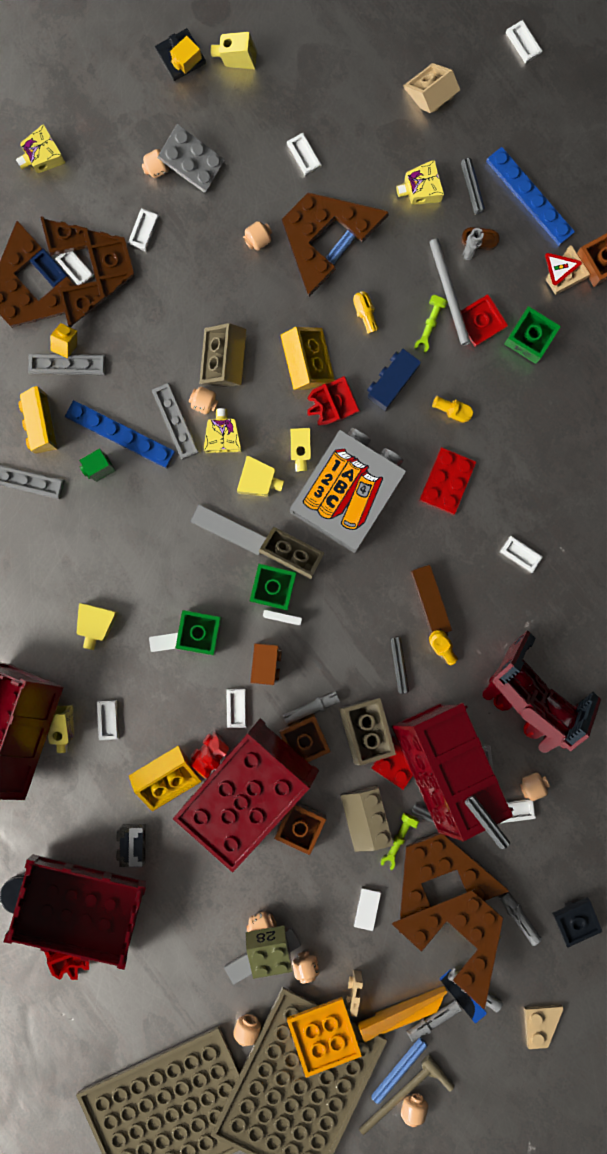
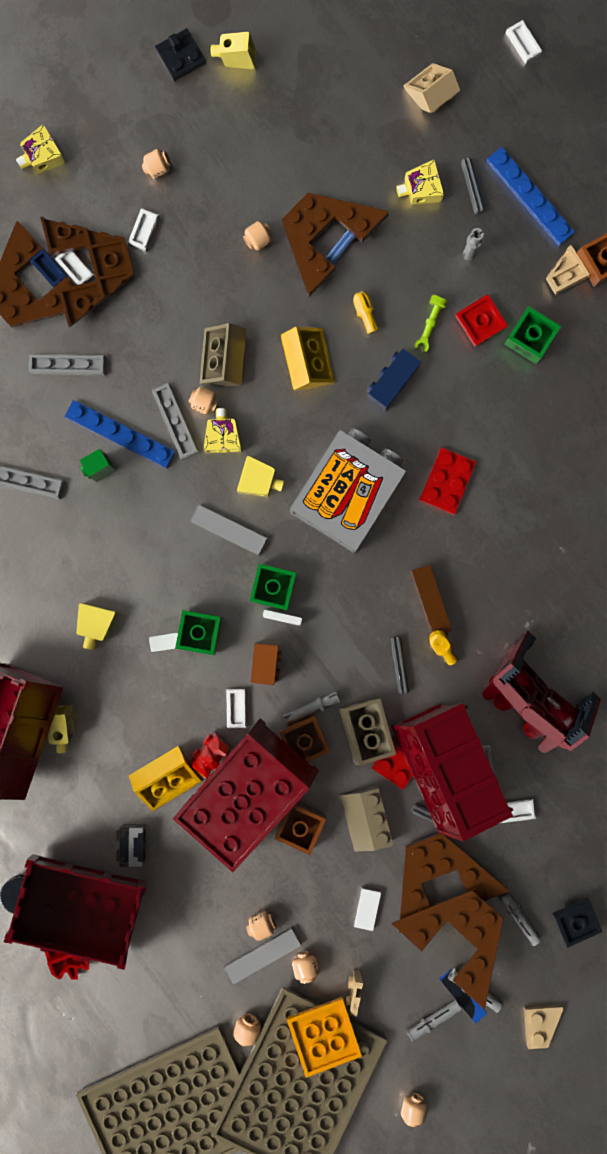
(37, 421): yellow slope -> none
(64, 340): yellow brick -> none
(108, 720): white tile -> none
(185, 55): yellow brick -> none
(190, 158): light grey plate -> none
(268, 952): olive brick -> none
(291, 552): dark tan slope -> none
(299, 438): light yellow torso -> none
(304, 154): white tile -> none
(333, 402): red plate -> none
(399, 1070): medium blue axle -> none
(402, 1014): light orange wedge -> none
(408, 820): lime piece -> none
(430, 1069): dark tan bar -> none
(449, 291): light grey piece -> none
(455, 410): yellow arm -> none
(487, 822): dark grey axle -> none
(489, 241): reddish brown tile -> none
(521, 554): white tile -> none
(534, 786): light nougat head -> none
(560, 267): sticker -> none

